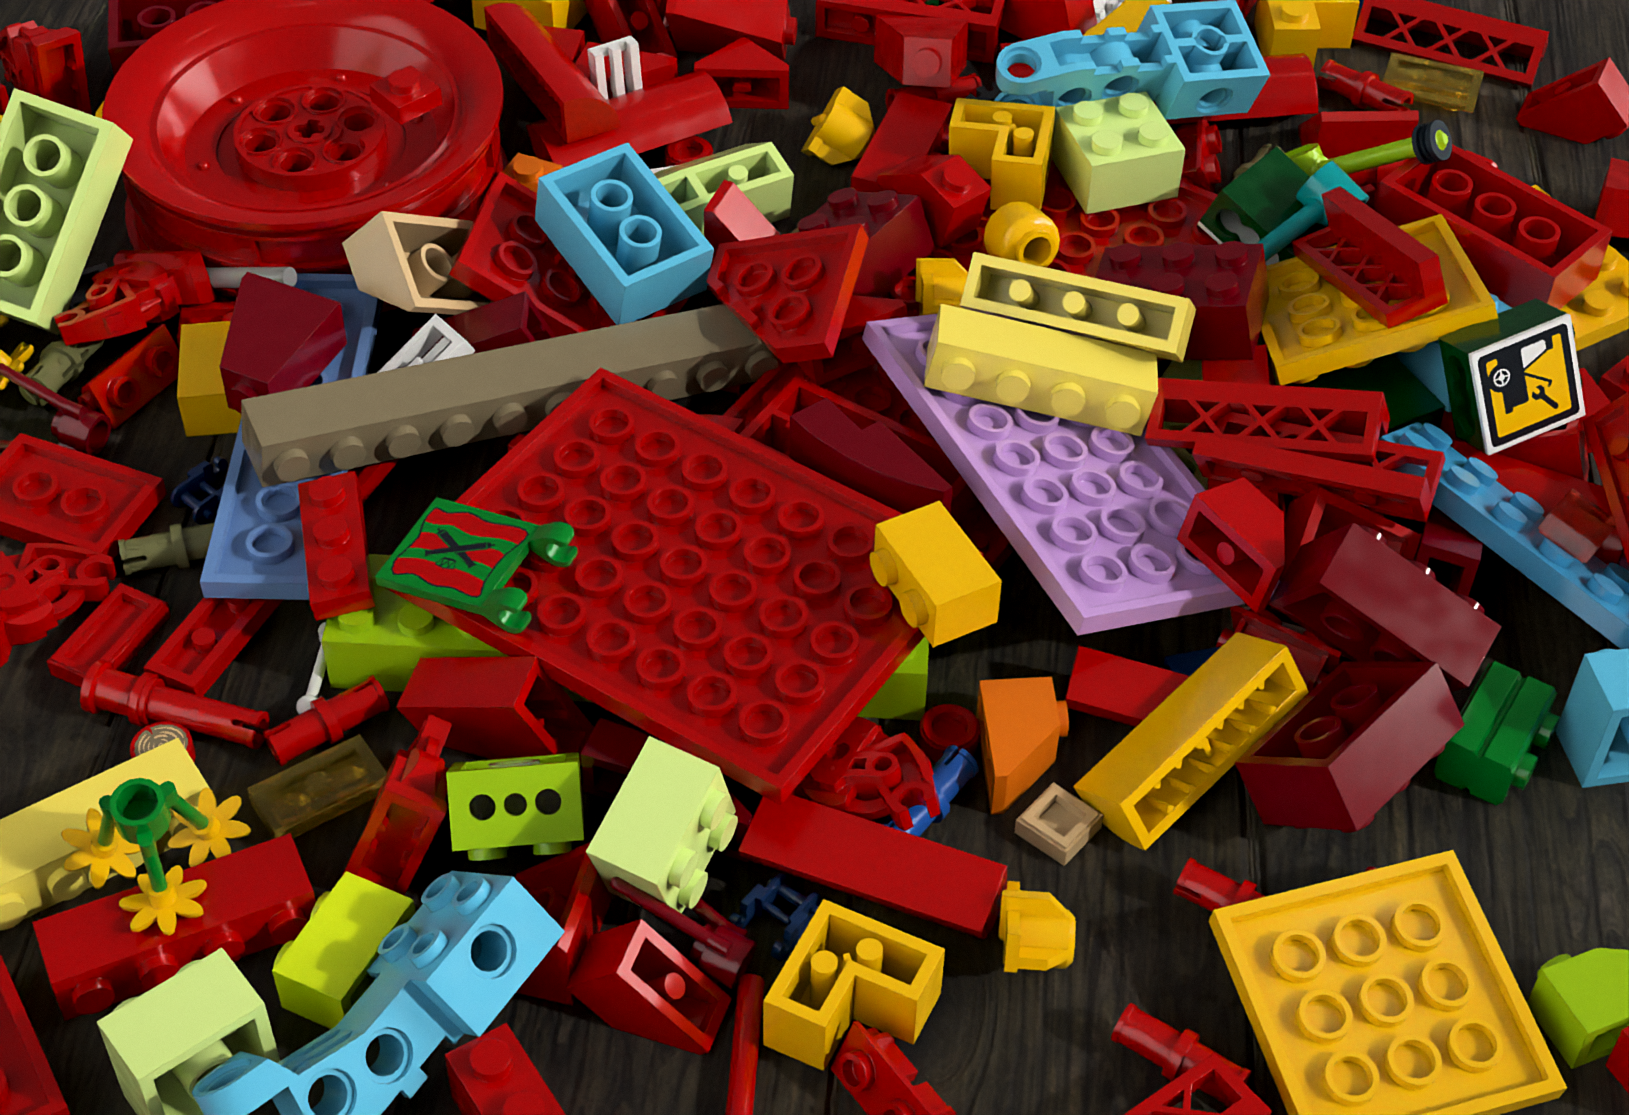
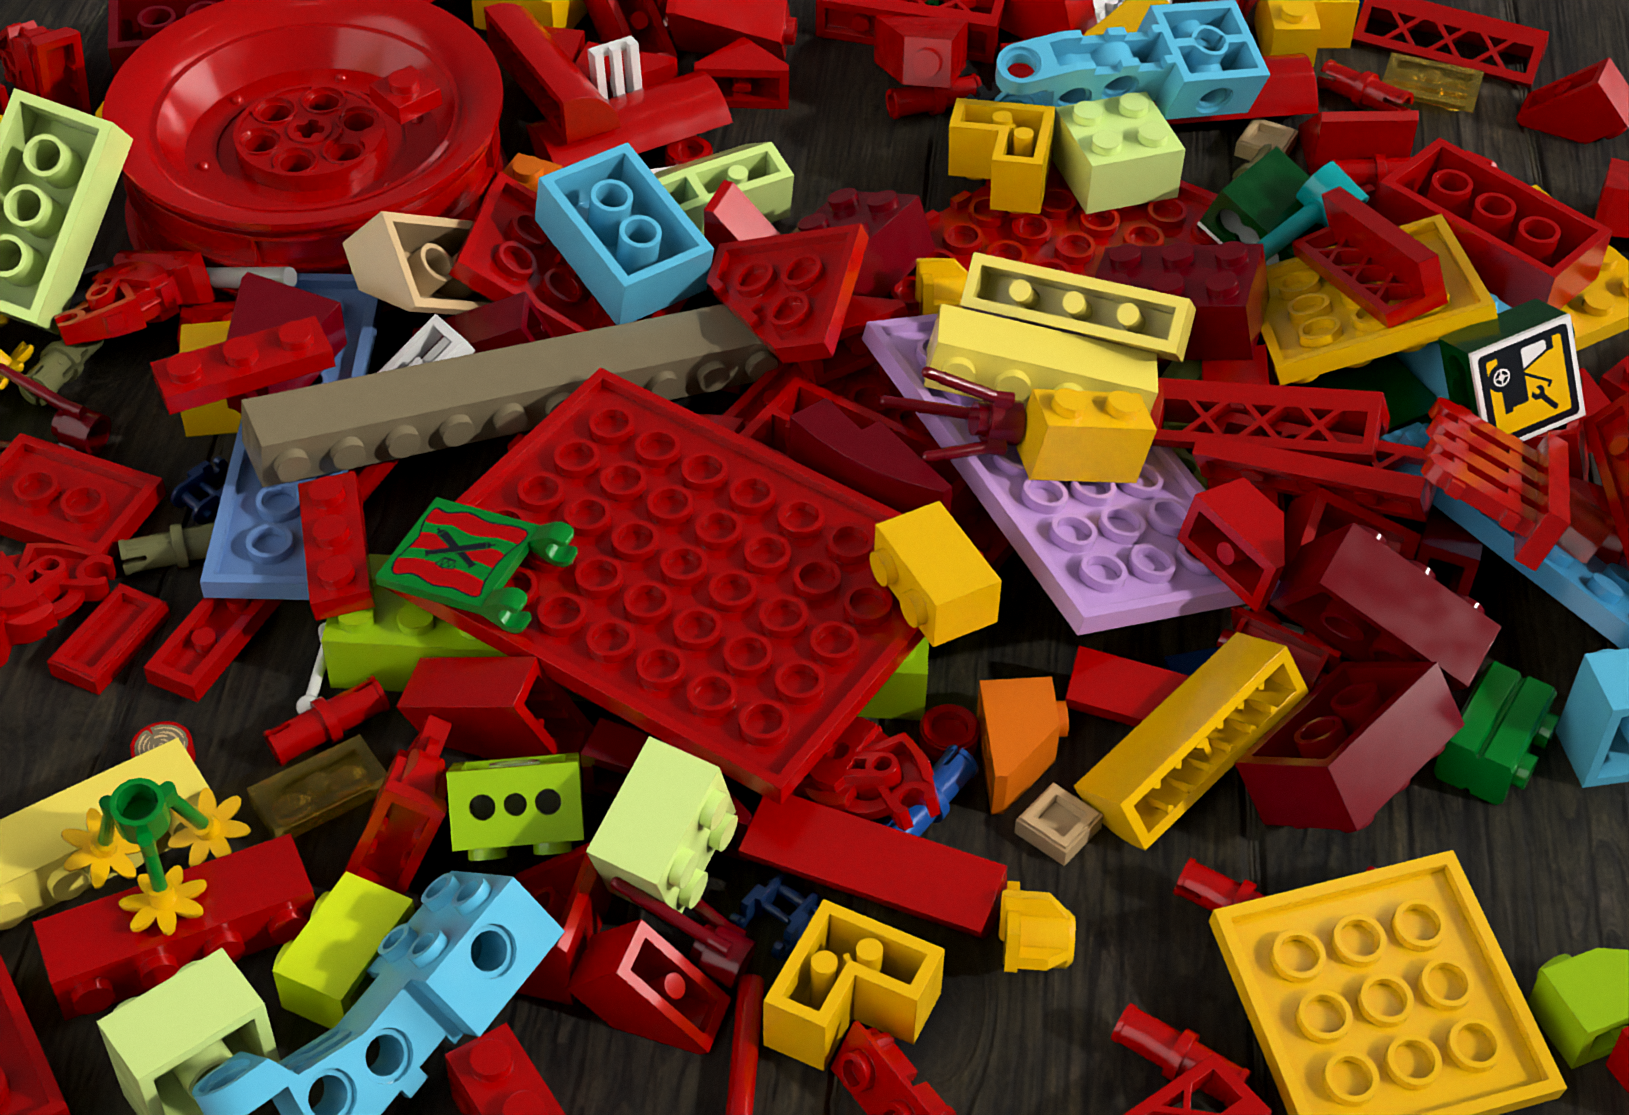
(133, 378): red hinge -> none
(149, 700): red pin -> none
(242, 364): none -> red plate
(841, 130): yellow piece -> none
(908, 129): red brick -> none
(948, 189): red slope -> none
(995, 420): none -> dark red plant
(1022, 234): yellow head -> none
(1085, 436): none -> yellow brick
(1200, 158): red hinge -> none
(1264, 132): none -> tan tile
(1428, 143): lime piece -> none
(1501, 477): none -> red fence

